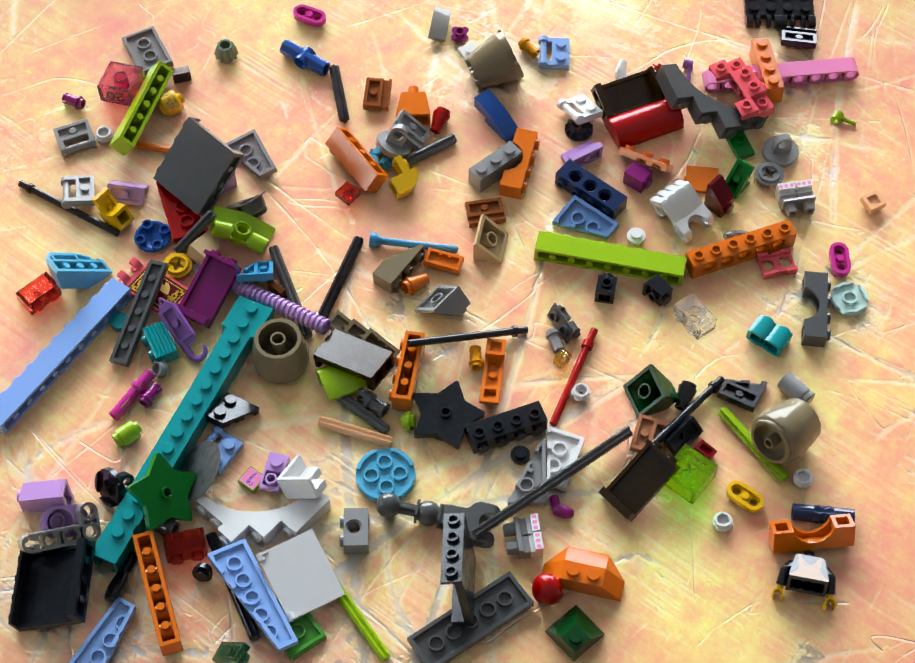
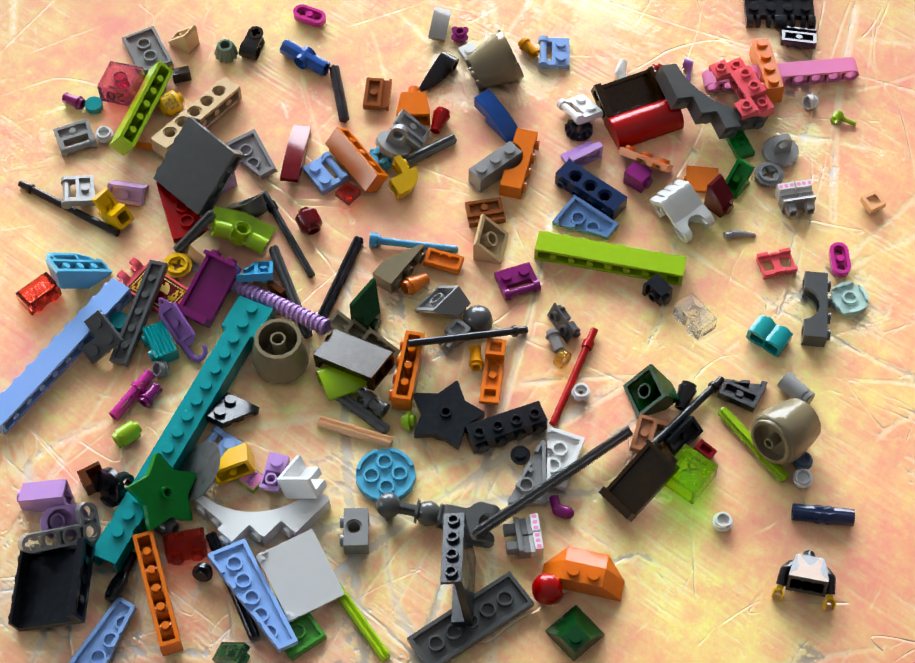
(87, 477): none -> reddish brown panel
(94, 105): none -> teal tile
(105, 337): none -> dark grey plate
(152, 236): blue dish -> none
(185, 39): none -> tan slope
(206, 108): none -> tan brick
(235, 464): none -> yellow slope
(252, 43): none -> black piece
(272, 208): none -> black bar
(295, 153): none -> dark red slope
(308, 220): none -> dark red head
(321, 177): none -> light blue plate
(366, 306): none -> dark green slope
(440, 69): none -> black piece
(456, 327): none -> light grey plate
(478, 318): none -> dark grey hair
(515, 277): none -> magenta plate
(605, 288): black brick -> none
(636, 236): white plate -> none
(739, 248): orange brick -> none
(746, 496): yellow plate -> none
(803, 462): none -> sand blue plate
(810, 101): none -> white plate
(835, 532): orange arch -> none

